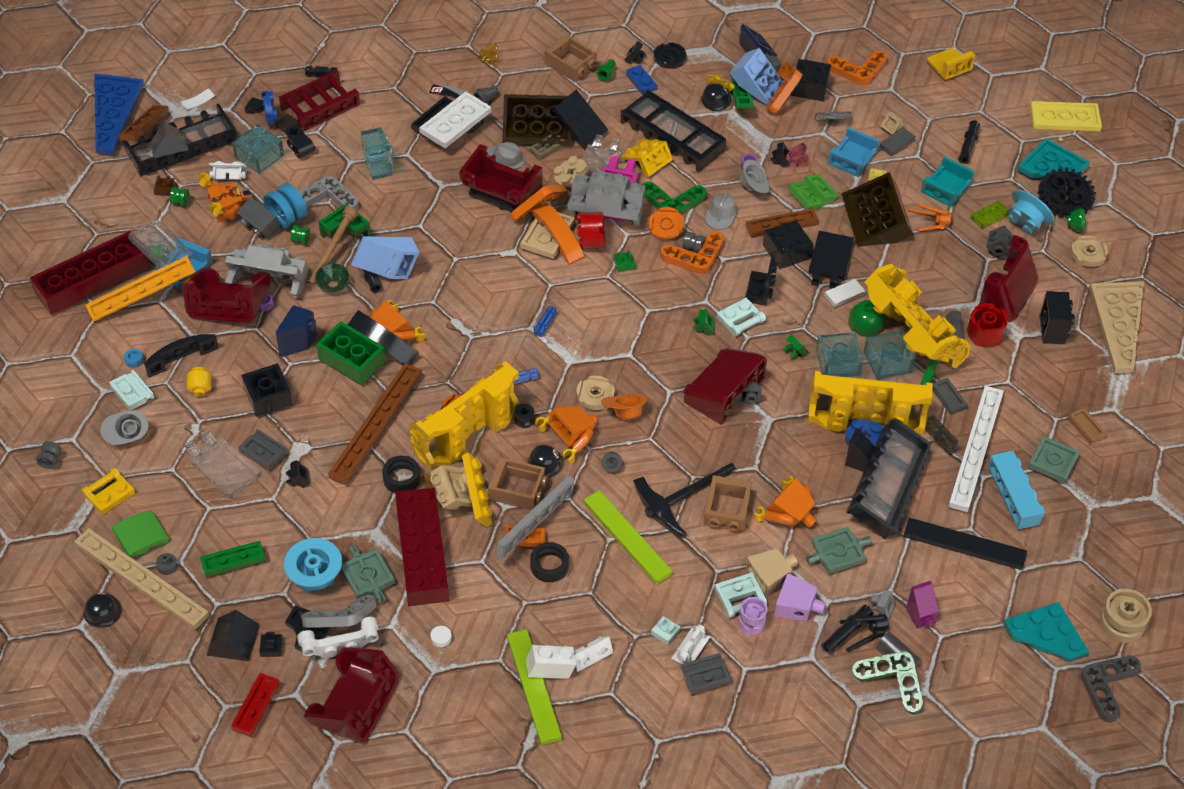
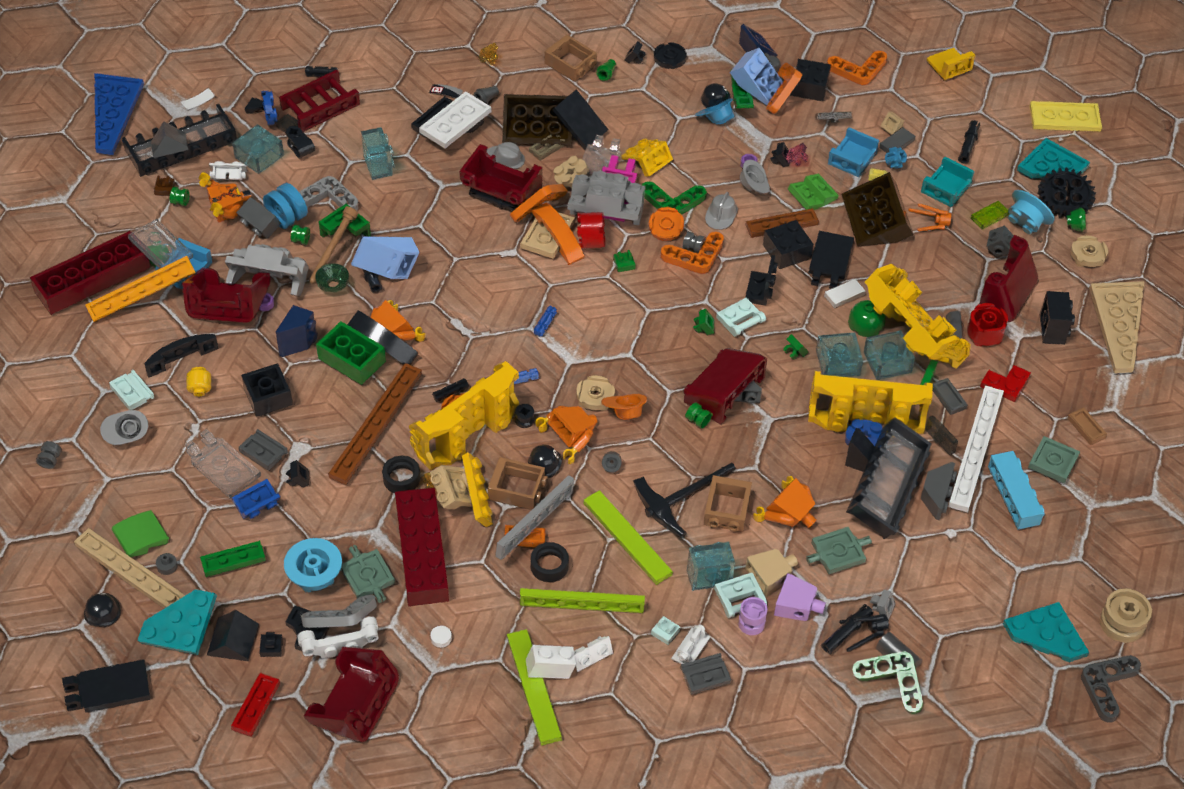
(107, 687): none -> black tile
(110, 496): yellow plate -> none
(134, 358): dark azure tile -> none
(144, 123): dark orange tile -> none
(180, 624): none -> teal plate
(255, 499): none -> blue bracket
(450, 390): none -> black axle
(582, 600): none -> lime tile
(641, 79): blue plate -> none
(676, 128): black window -> none
(698, 415): none -> green wheel
(710, 565): none -> clear light blue brick
(717, 79): yellow piece -> none
(719, 113): none -> dark azure piece
(895, 157): none -> dark azure gear
(922, 605): magenta slope -> none
(937, 489): none -> dark grey slope
(965, 543): black tile -> none
(1011, 385): none -> red plate

